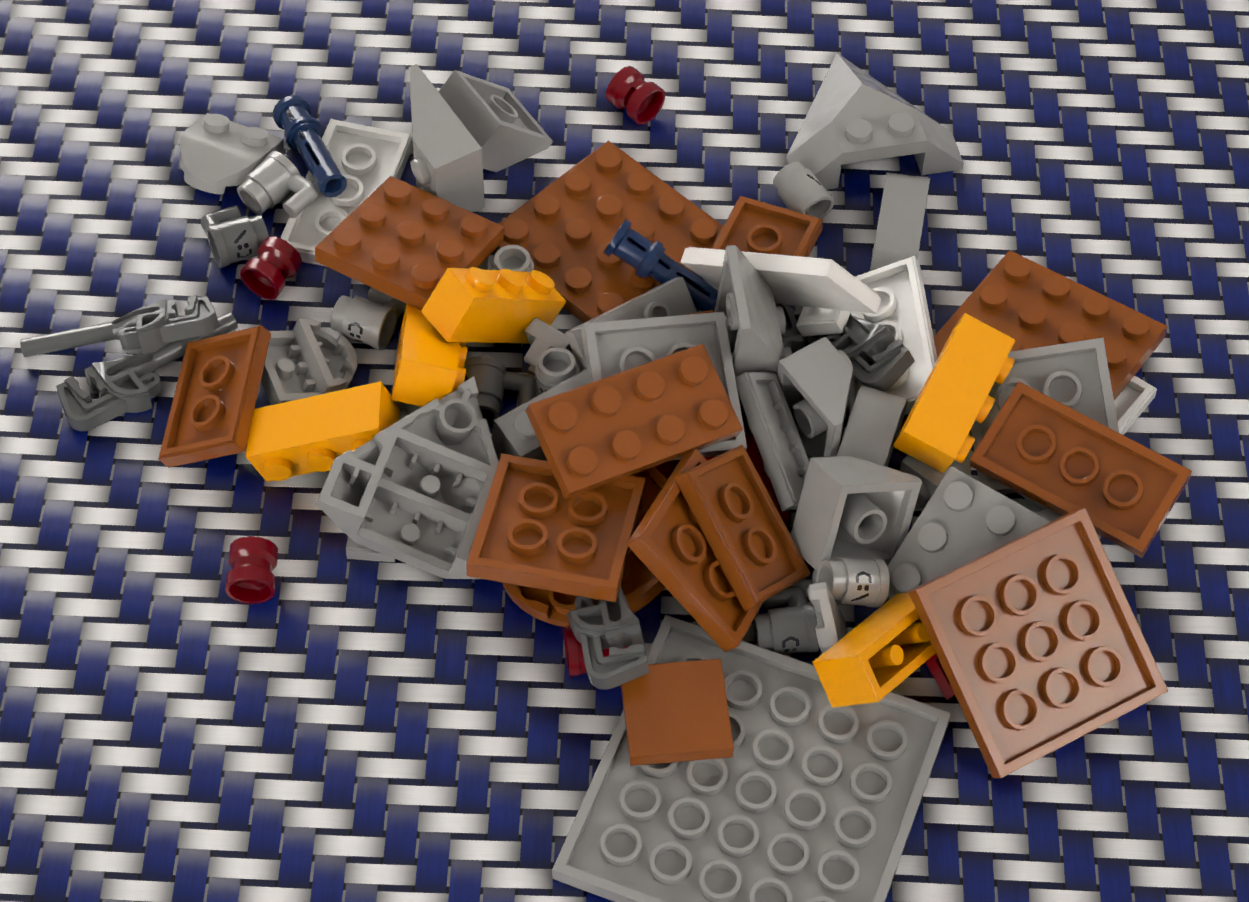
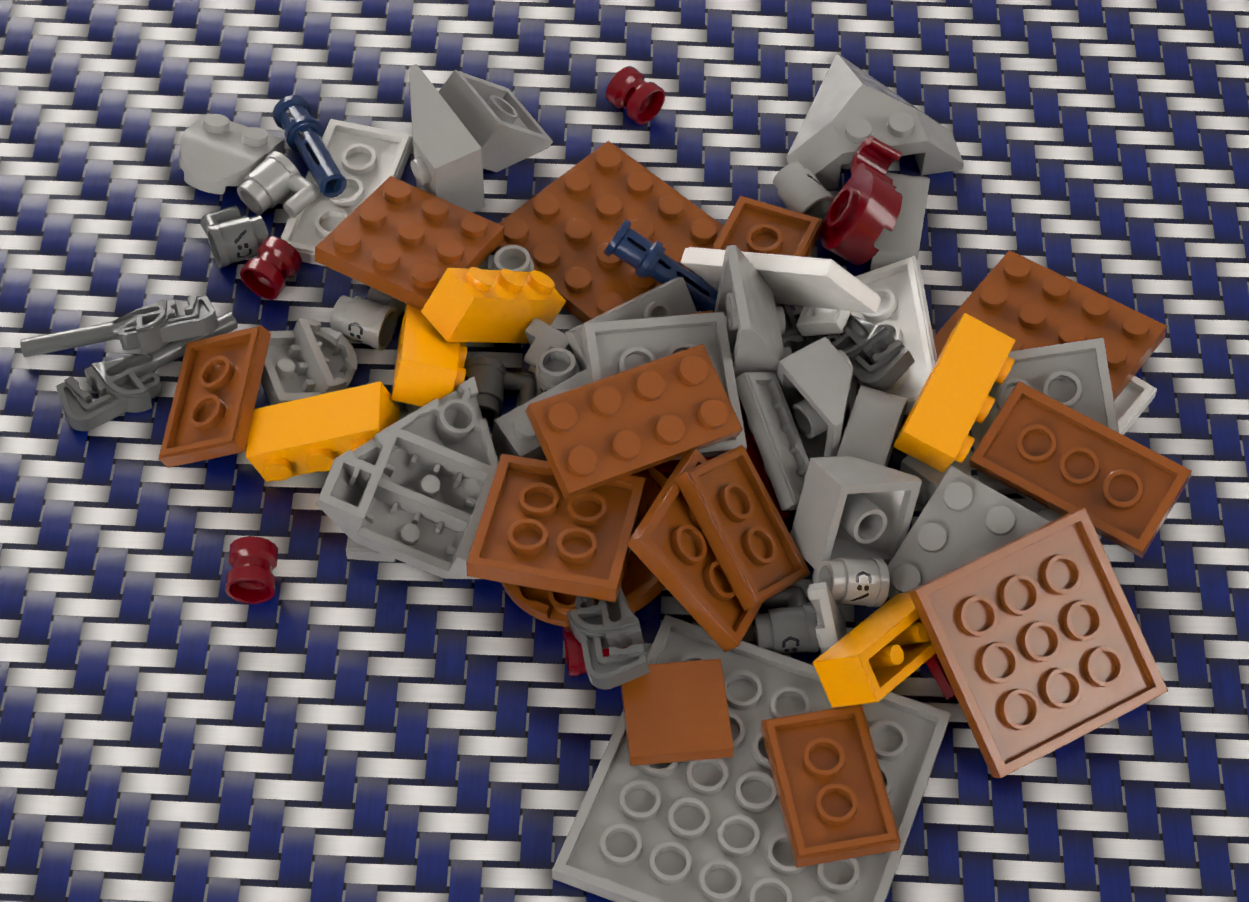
(829, 785): none -> dark orange tile
(863, 204): none -> dark red piece

